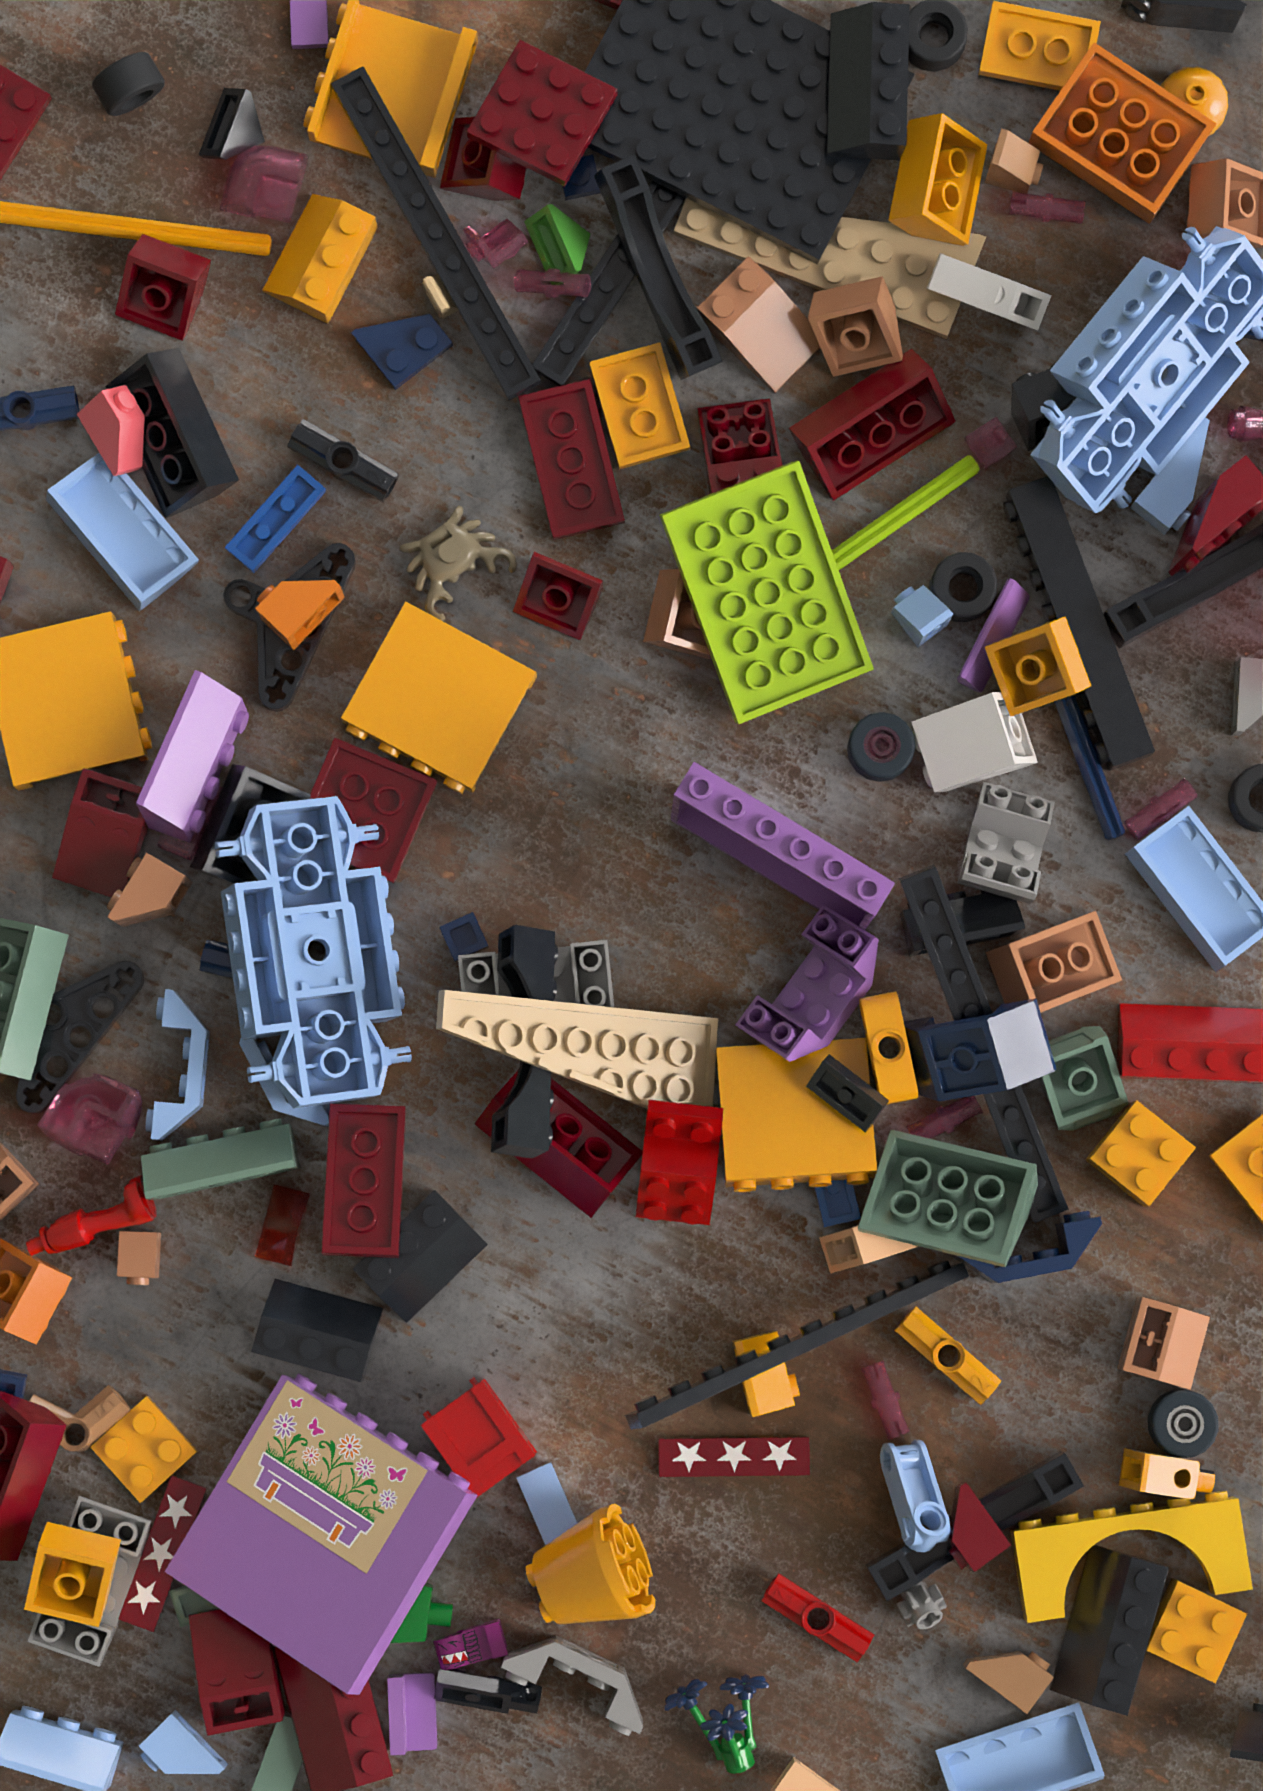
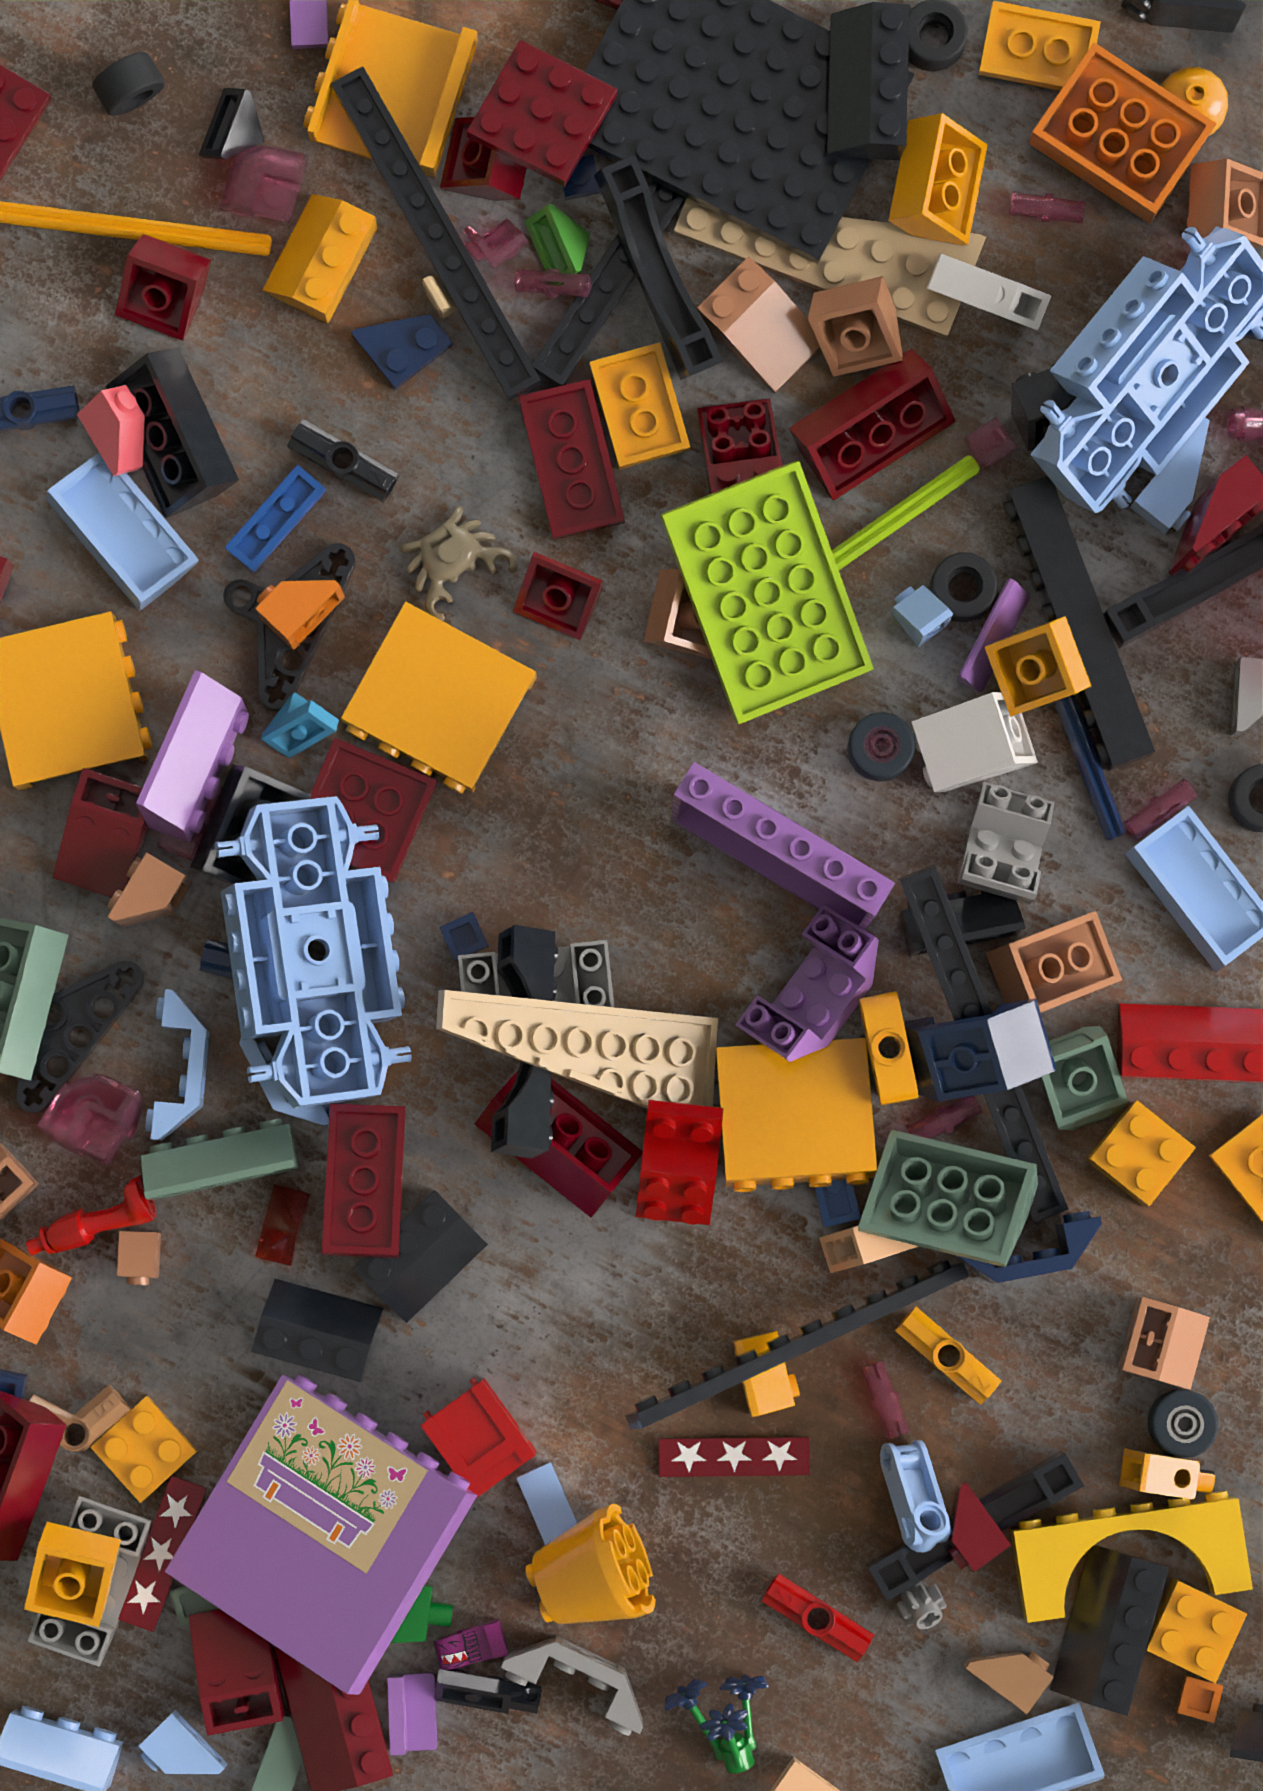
(298, 726): none -> dark azure slope
(847, 1093): black plate -> none
(1014, 164): medium nougat slope -> none
(1199, 1698): none -> orange plate

